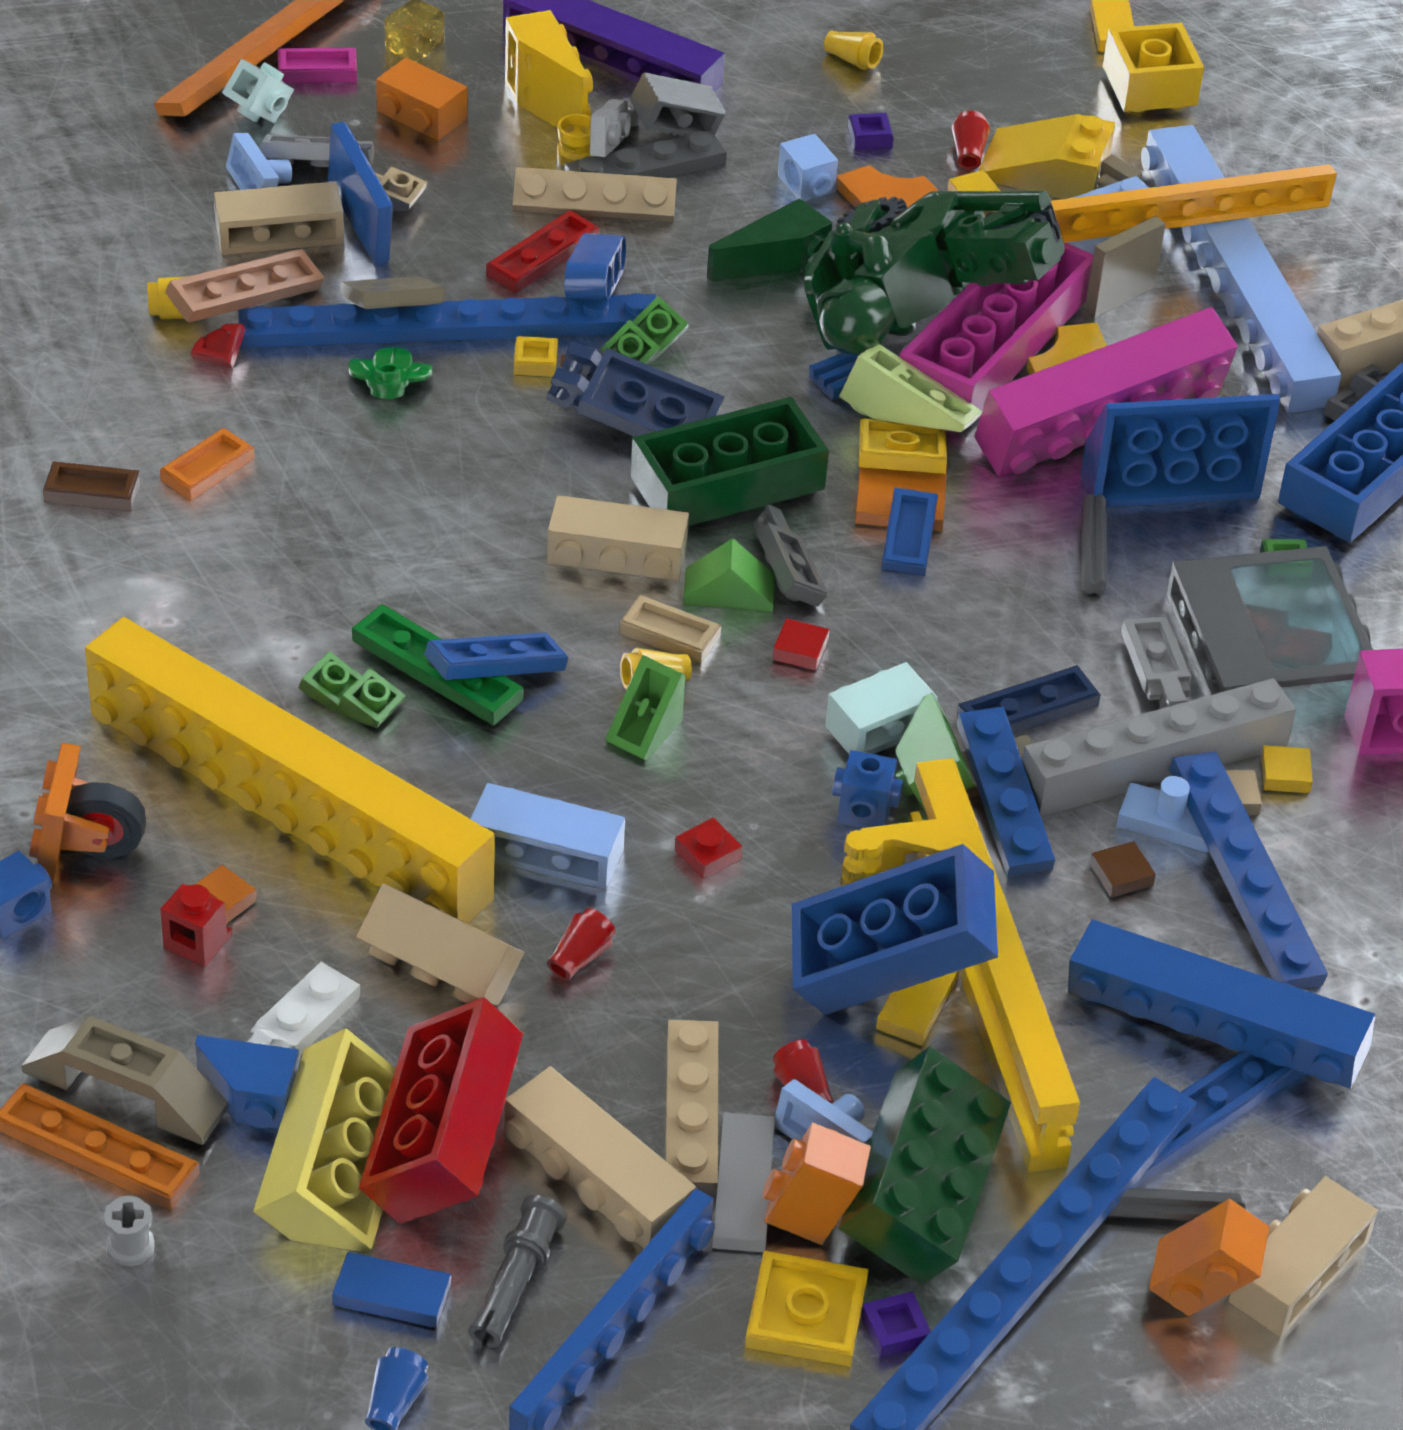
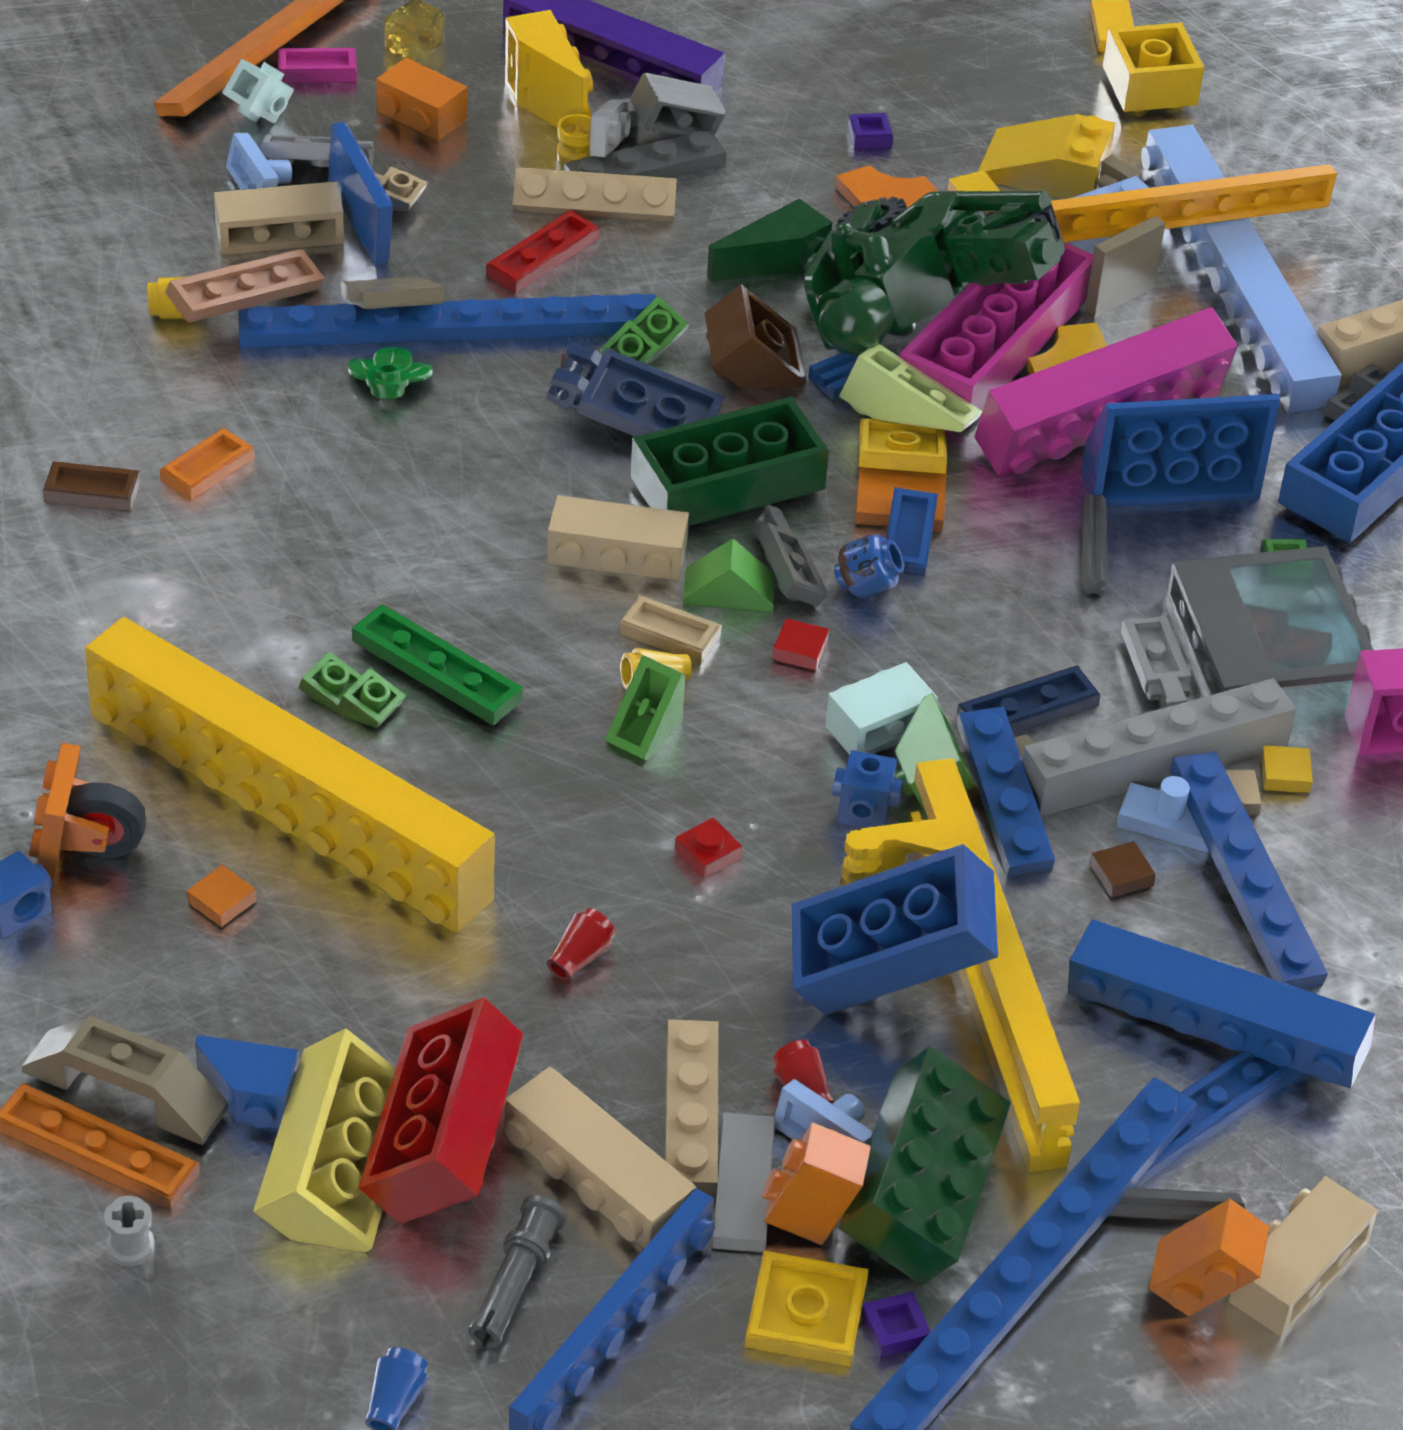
(197, 910): red brick -> none
(220, 345): red tile -> none
(307, 1010): white hinge -> none
(391, 1289): blue tile -> none
(438, 946): tan brick -> none
(496, 656): blue tile -> none
(535, 356): yellow tile -> none
(552, 835): light blue brick -> none
(595, 267): blue beam -> none
(753, 343): none -> reddish brown slope
(807, 167): light blue brick -> none
(856, 48): yellow cone -> none
(869, 566): none -> blue head
(914, 1010): yellow tile -> none
(970, 136): red cone -> none

